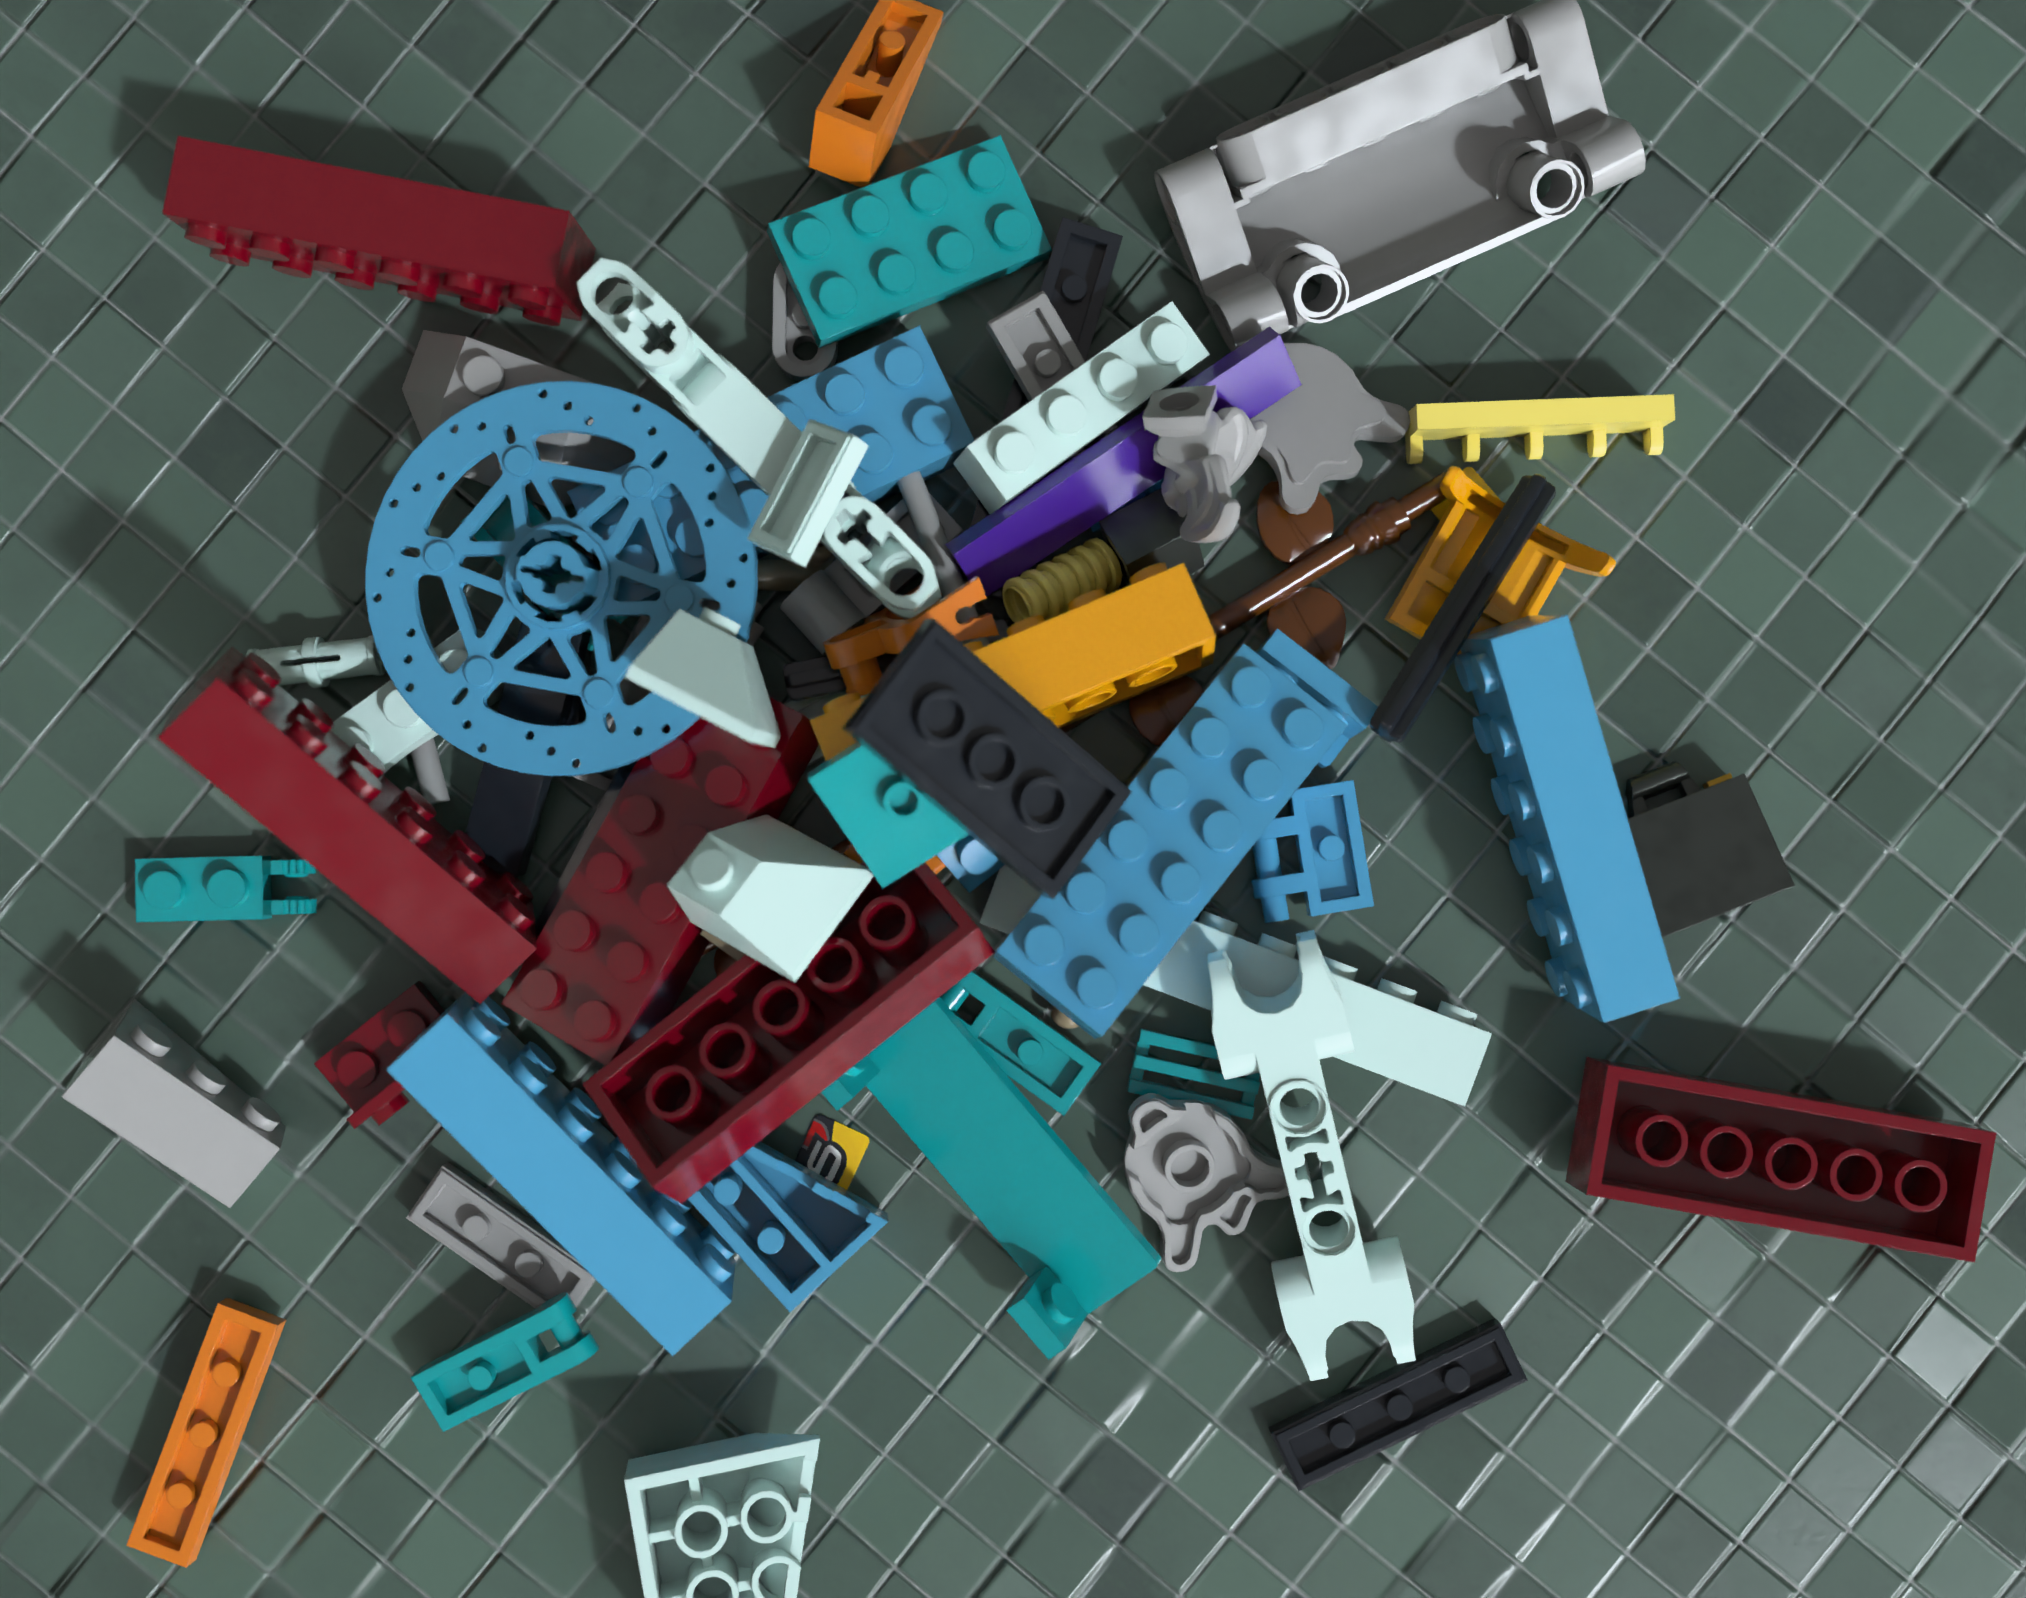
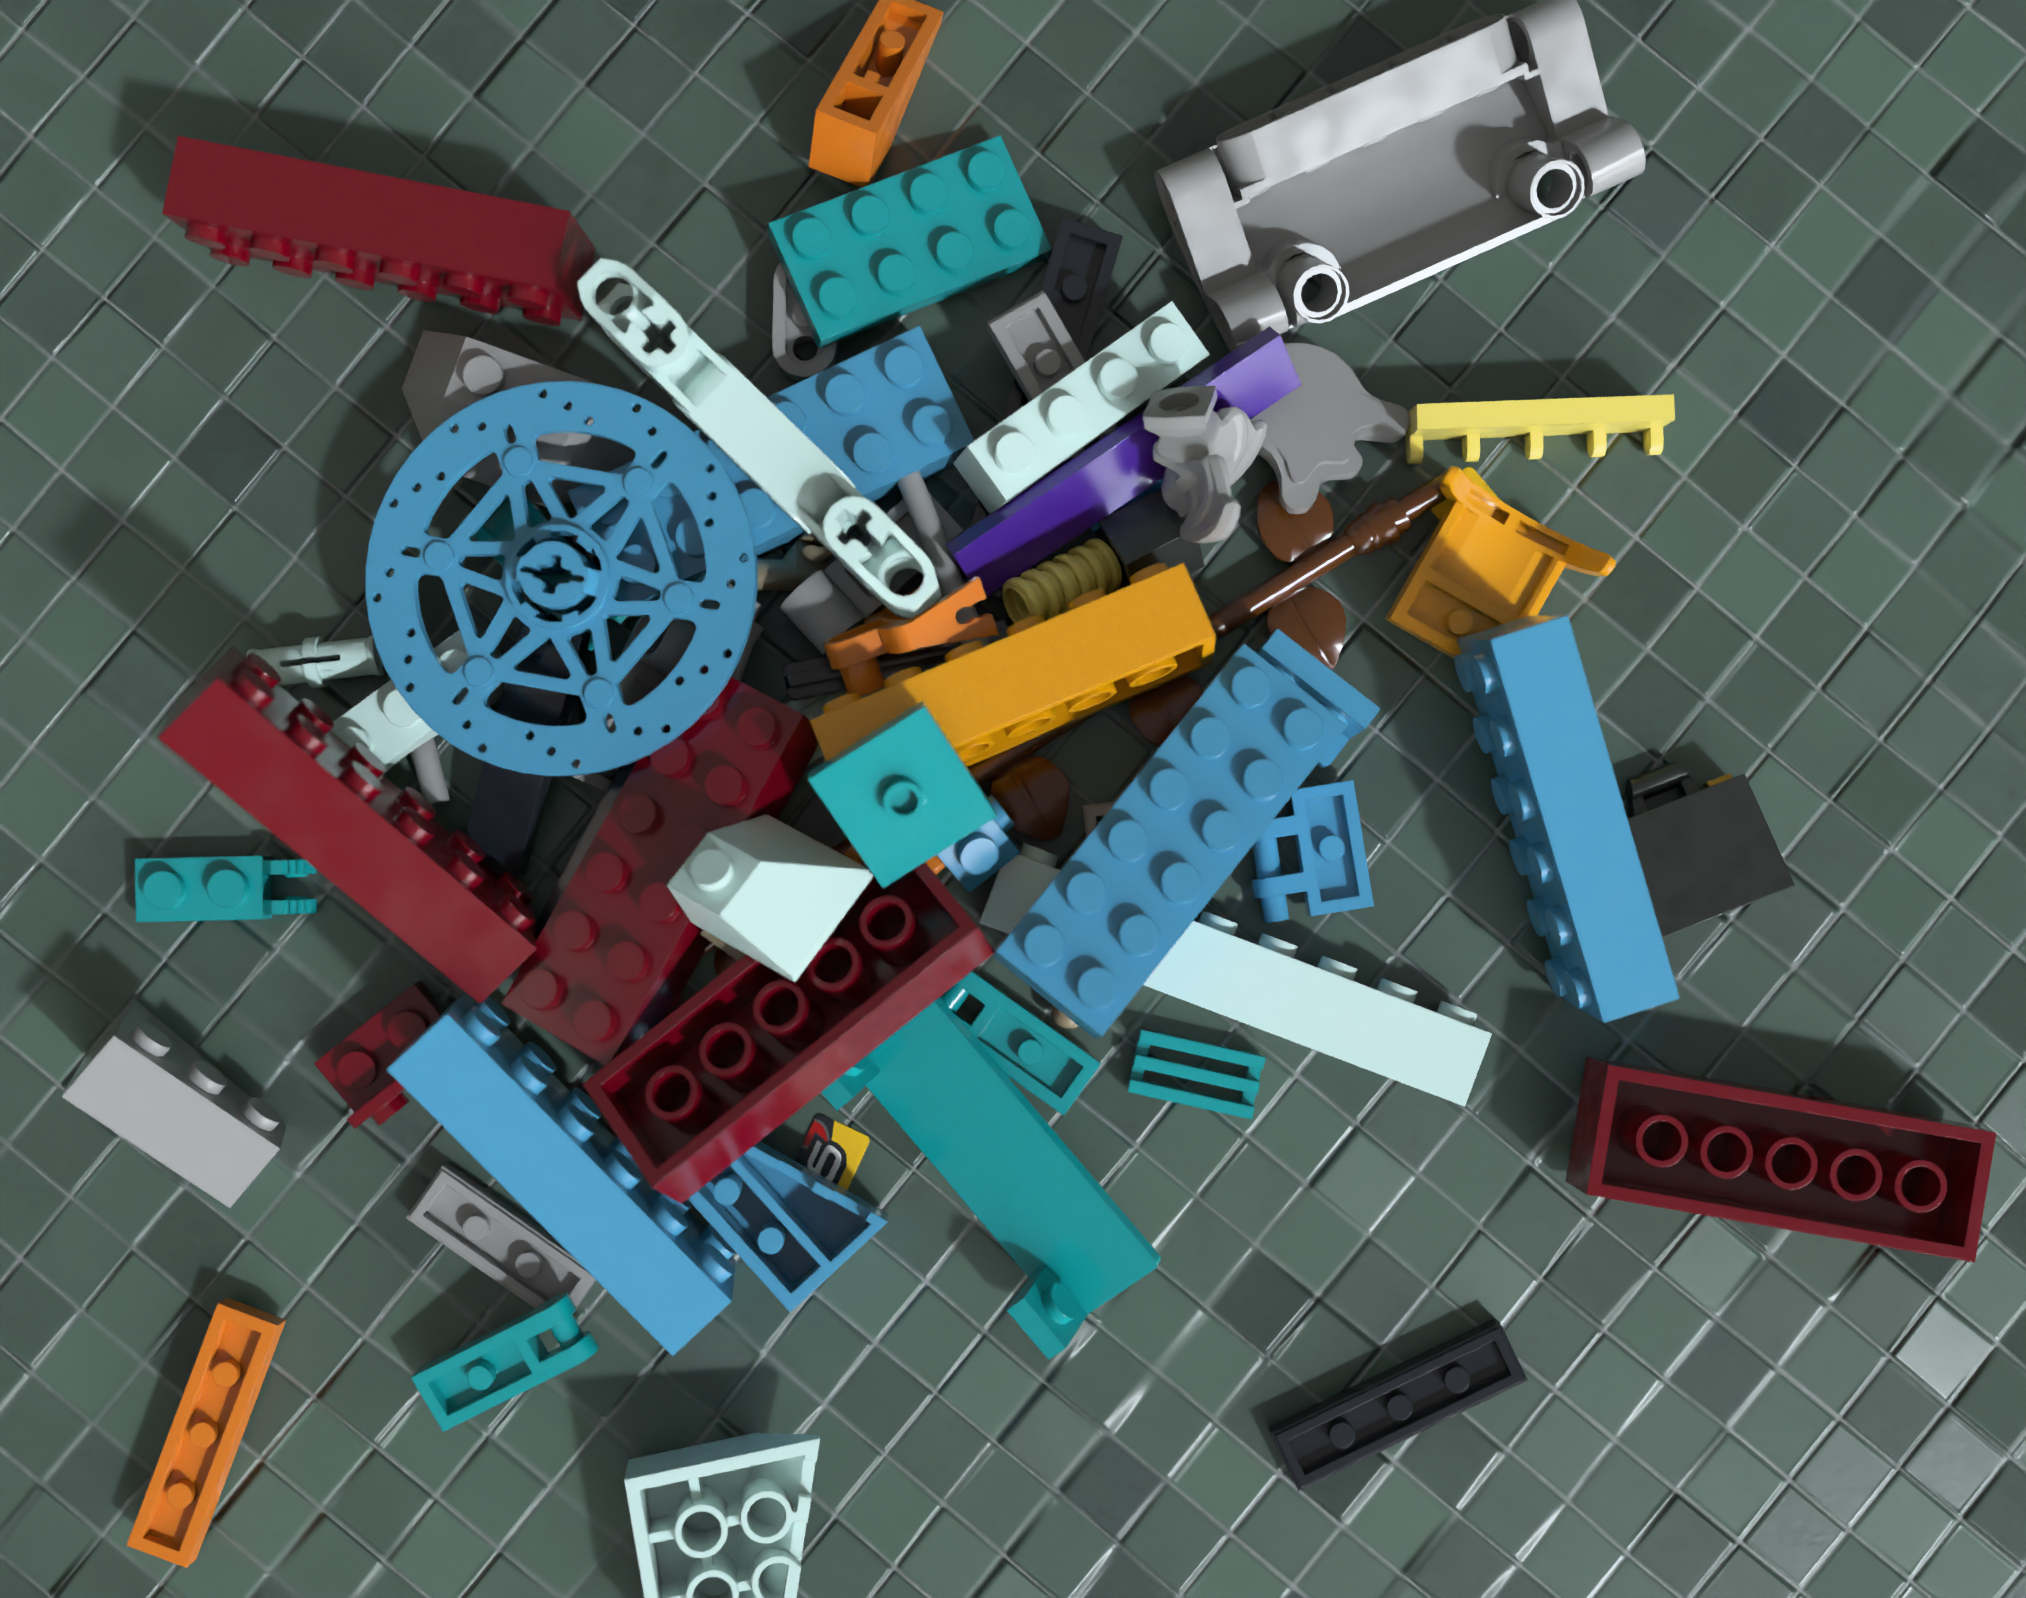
(709, 674): light aqua slope -> none
(807, 492): light aqua tile -> none
(987, 758): black tile -> none
(1194, 1171): light grey tile -> none
(1283, 1040): light aqua piece -> none
(1462, 608): black axle -> none

